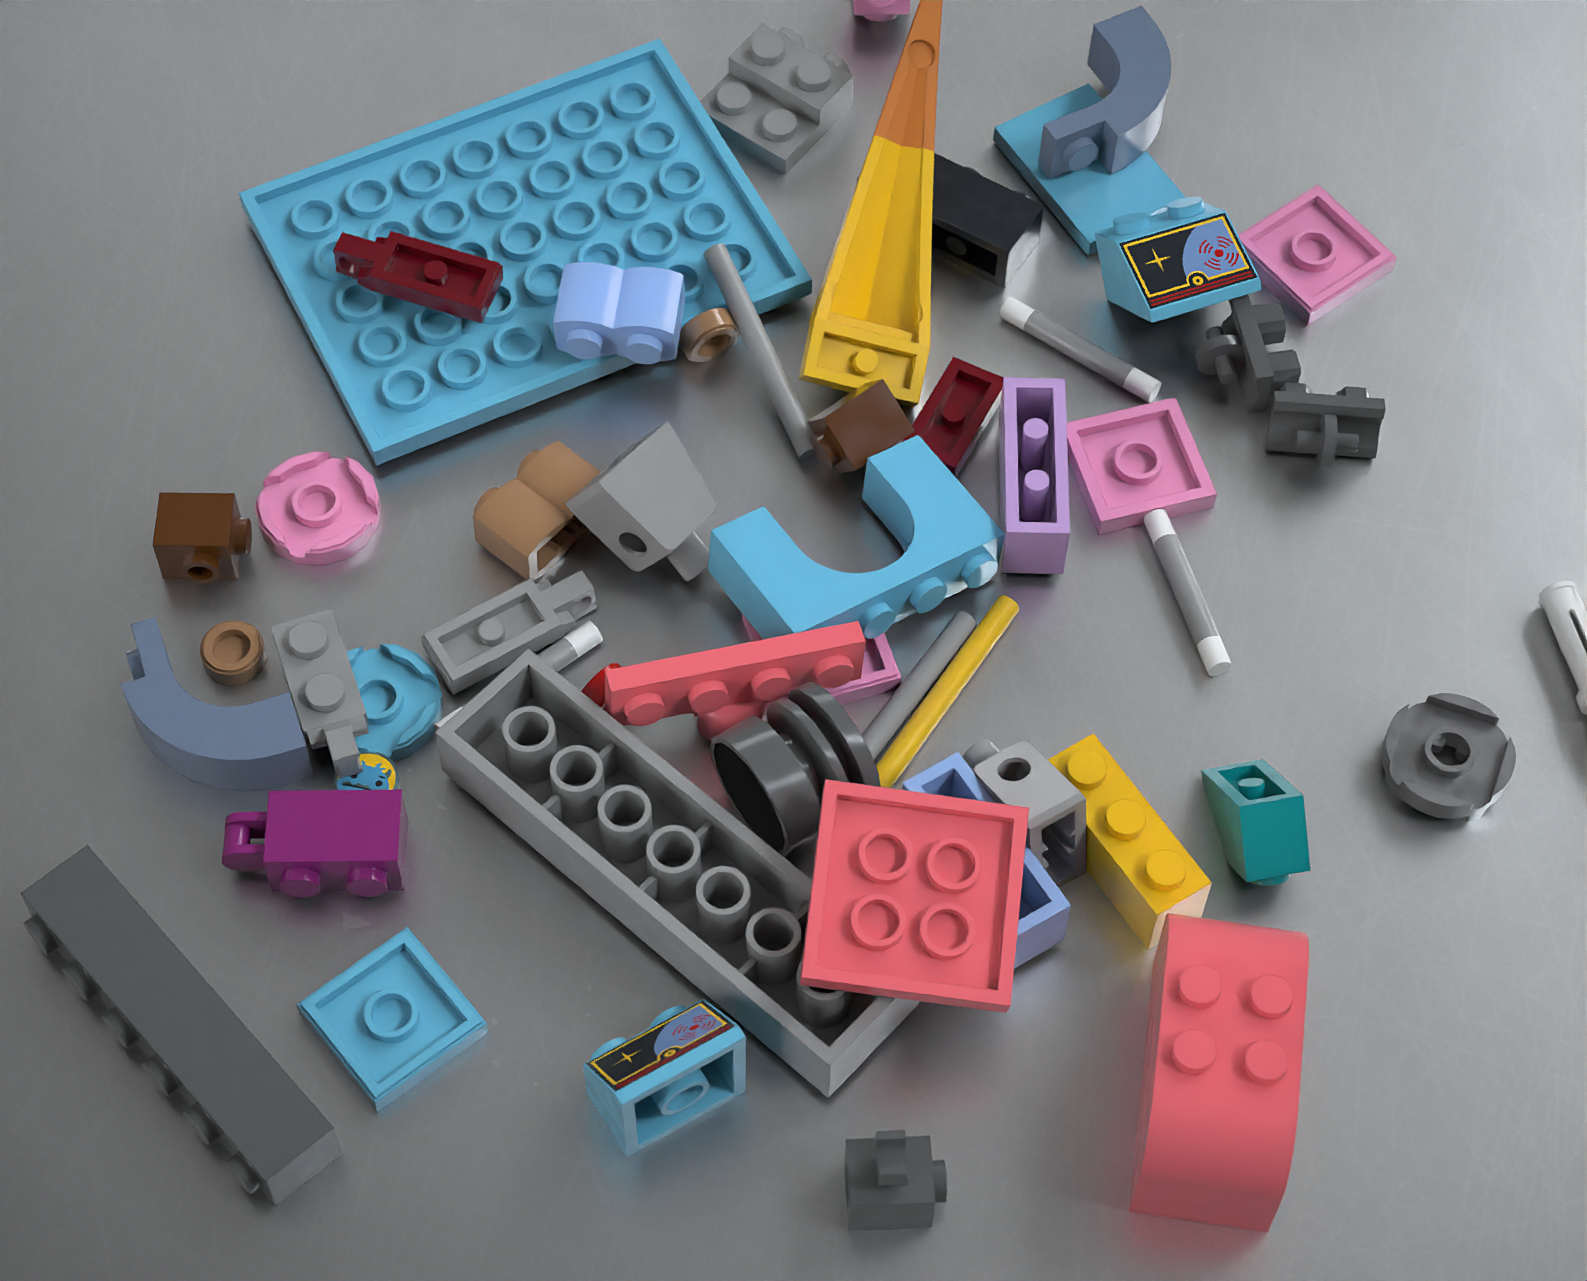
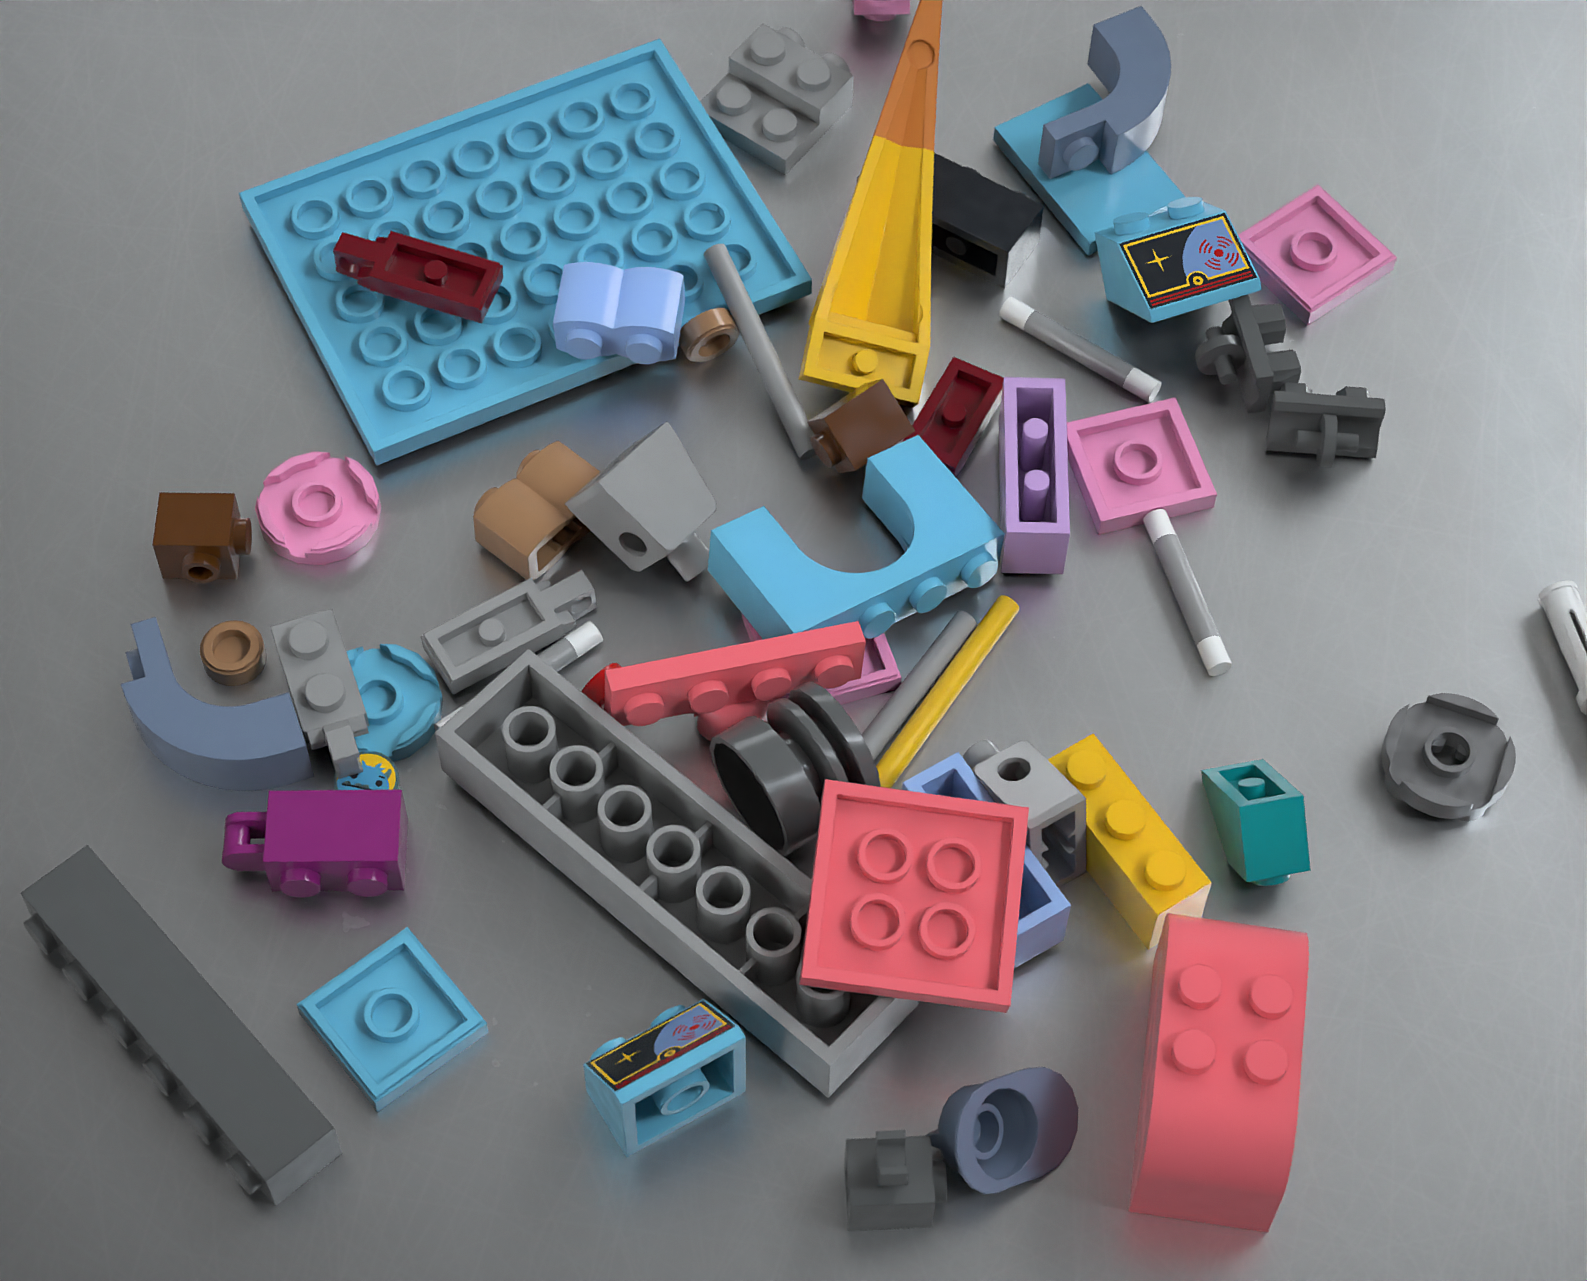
(1008, 1128): none -> sand blue piece

